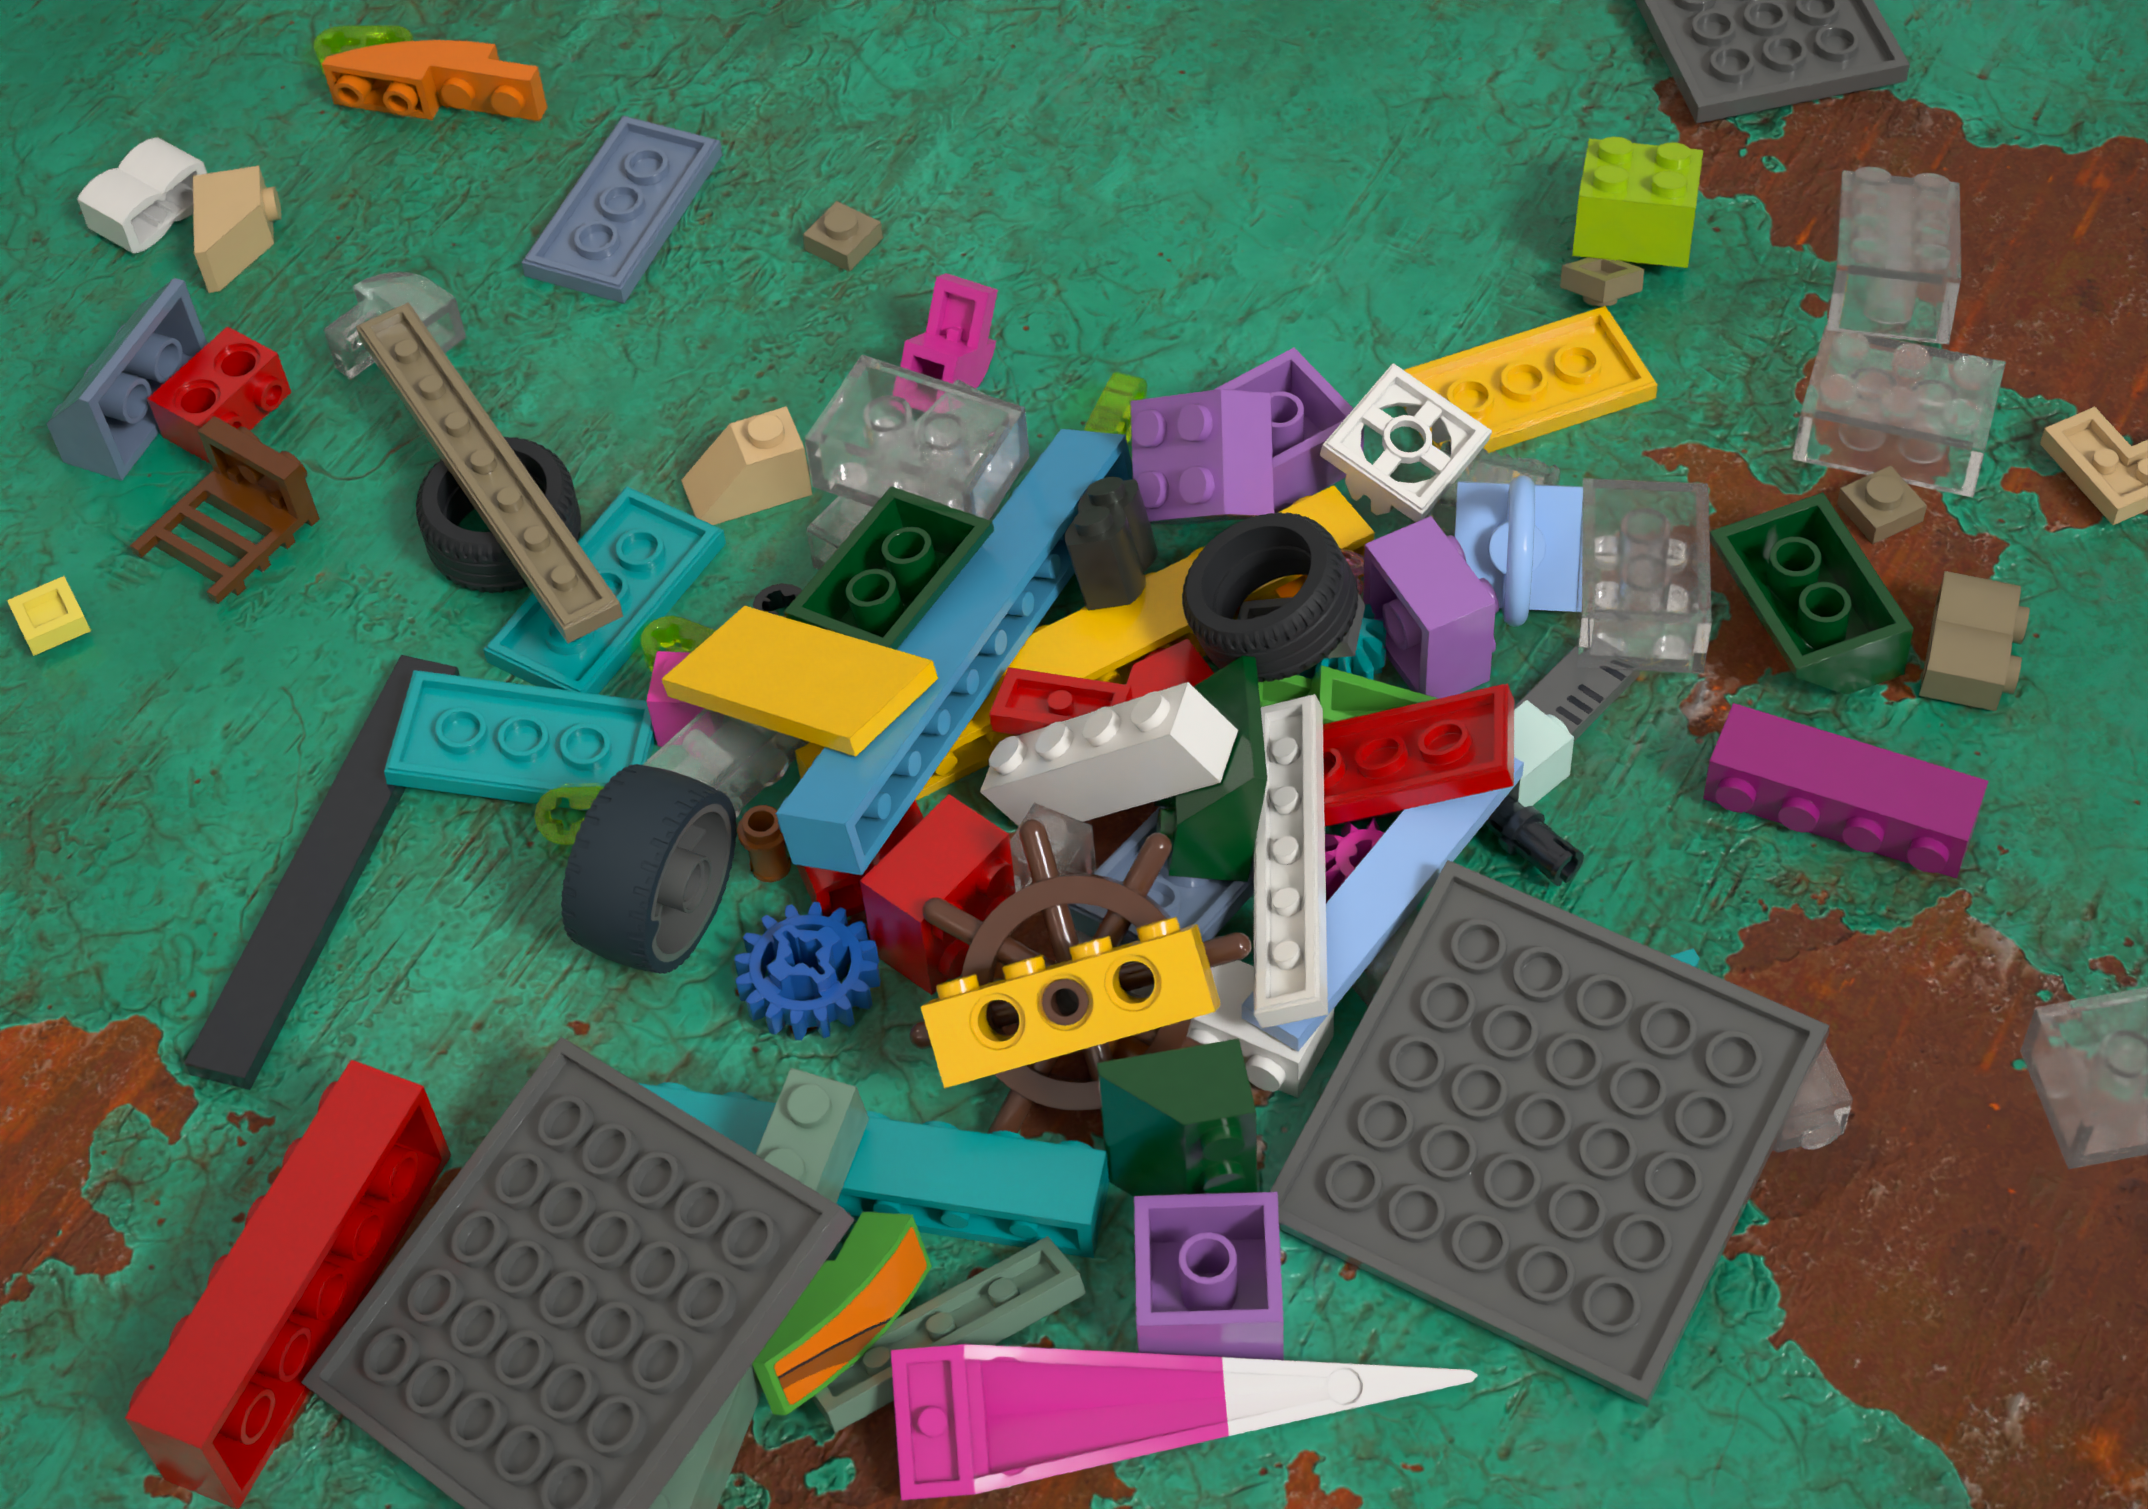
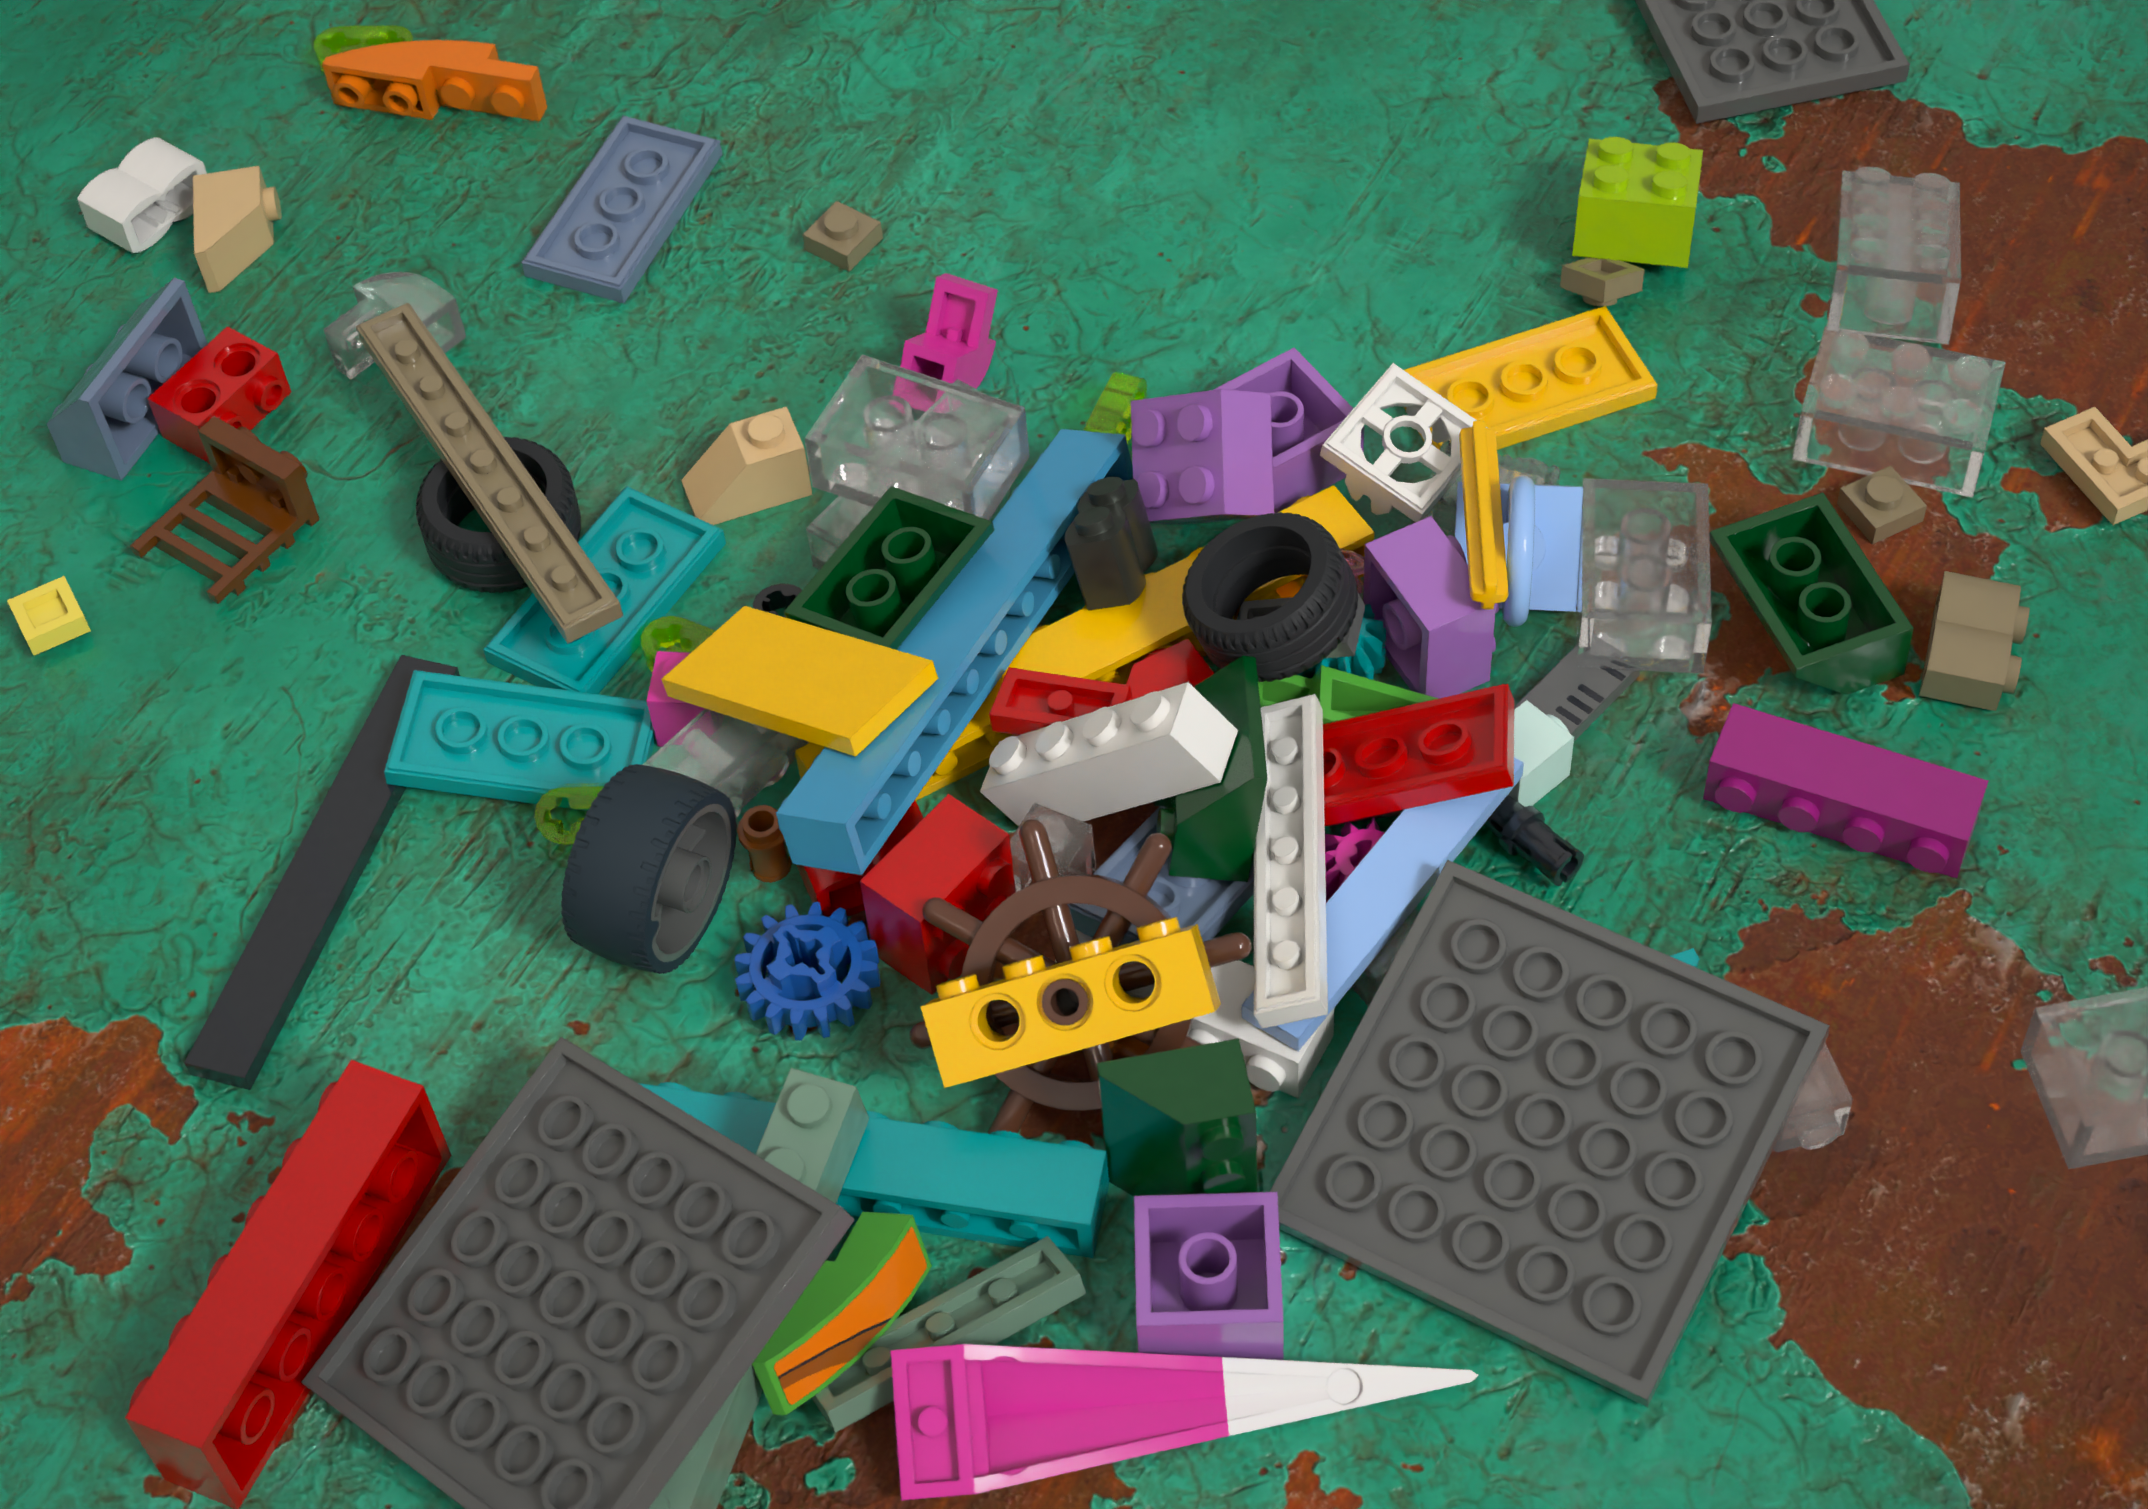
(1483, 515): none -> yellow axle

